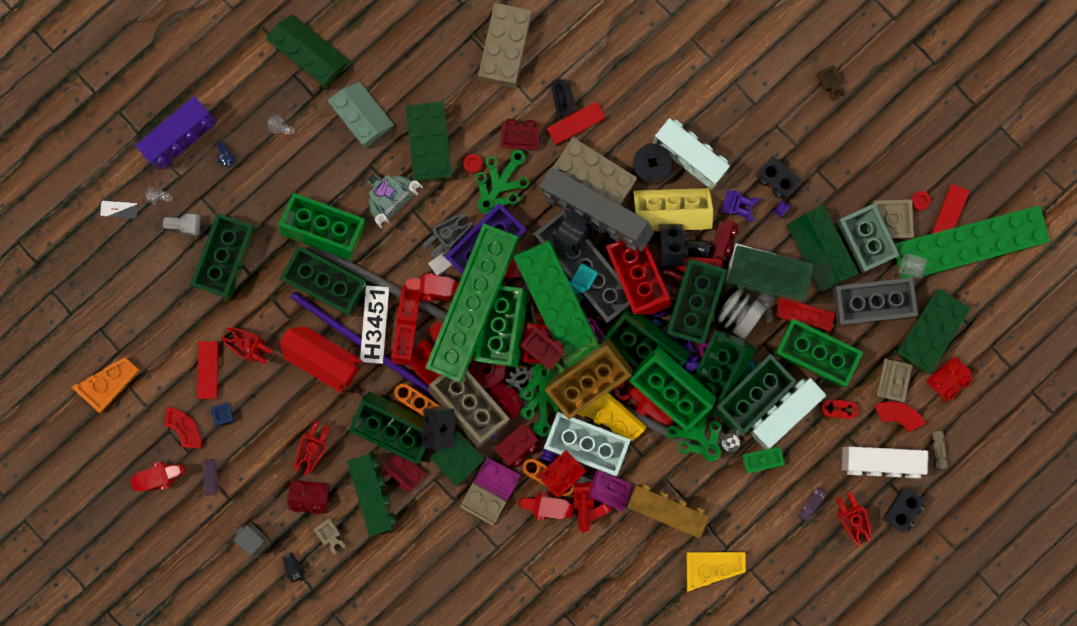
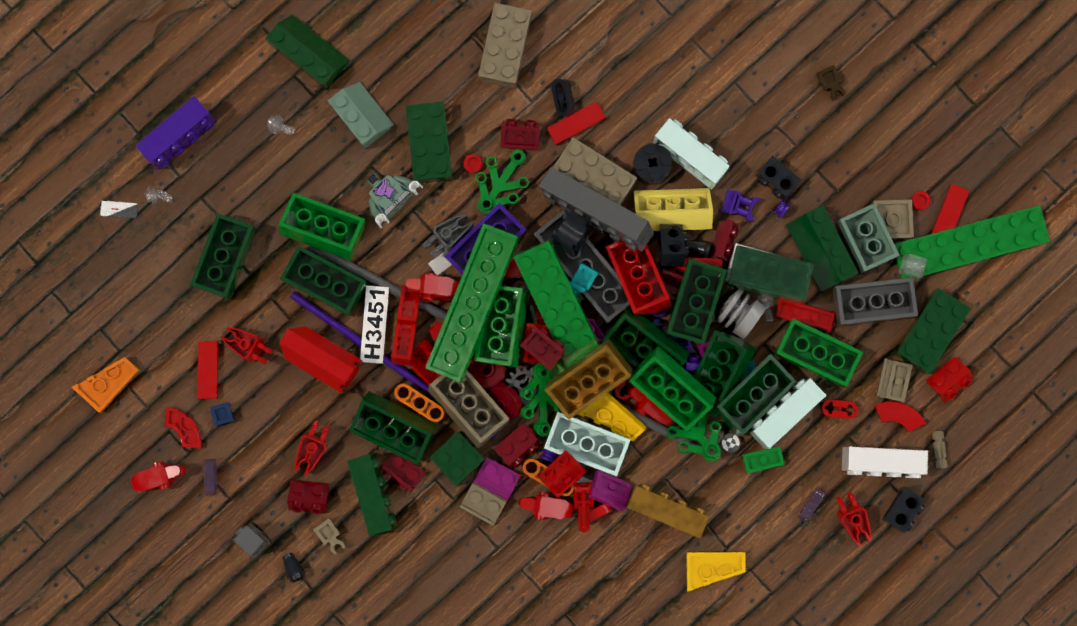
(188, 224): light grey axle -> none
(226, 158): dark blue plate -> none
(438, 427): black brick -> none

